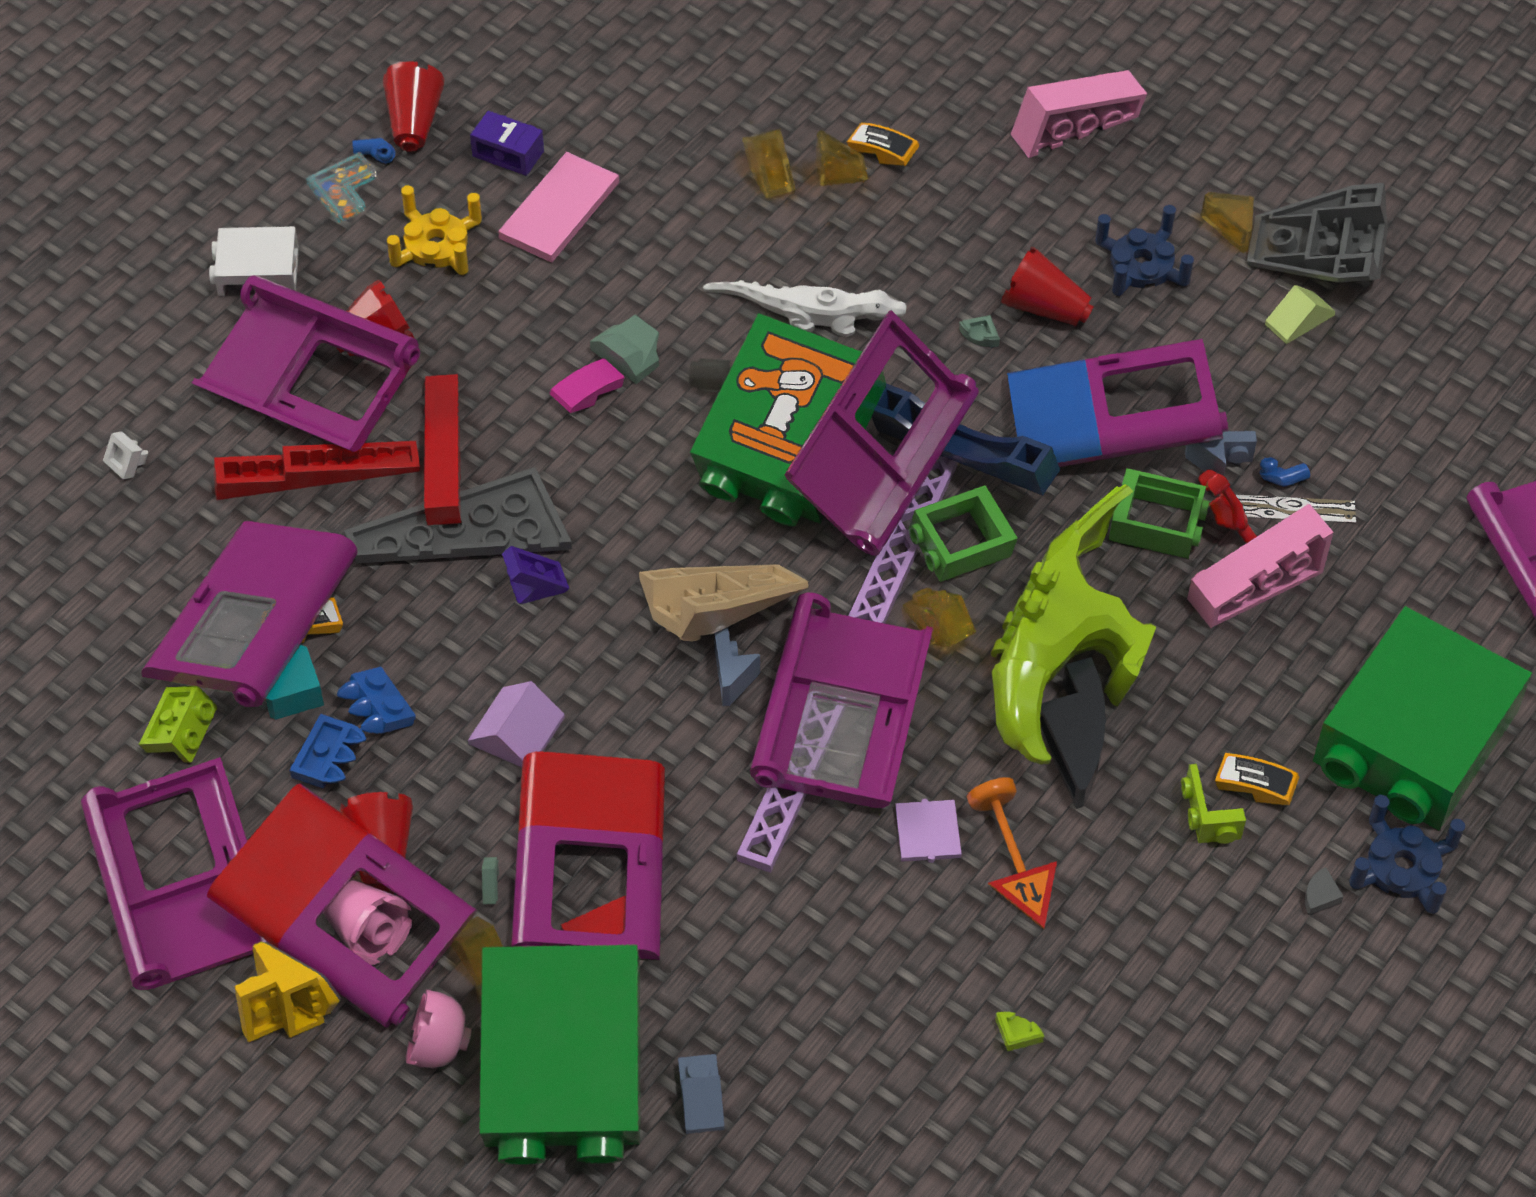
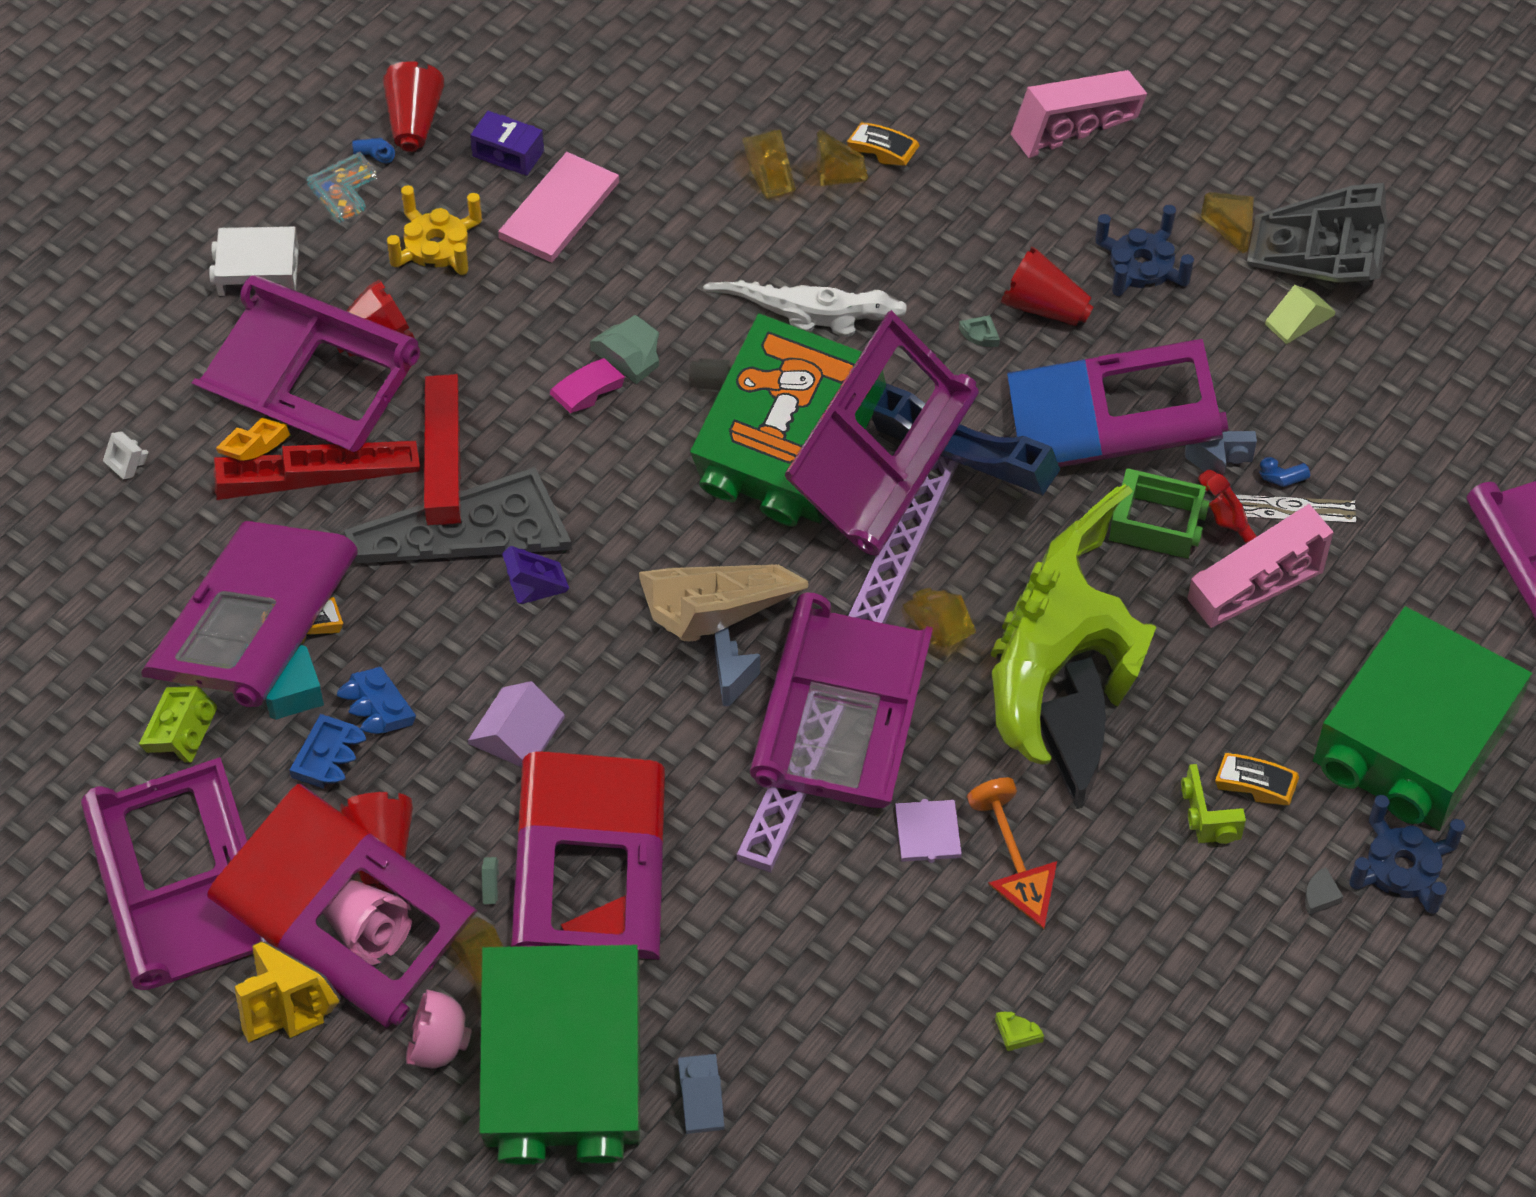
(255, 442): none -> light orange slope
(987, 516): bright green window -> none

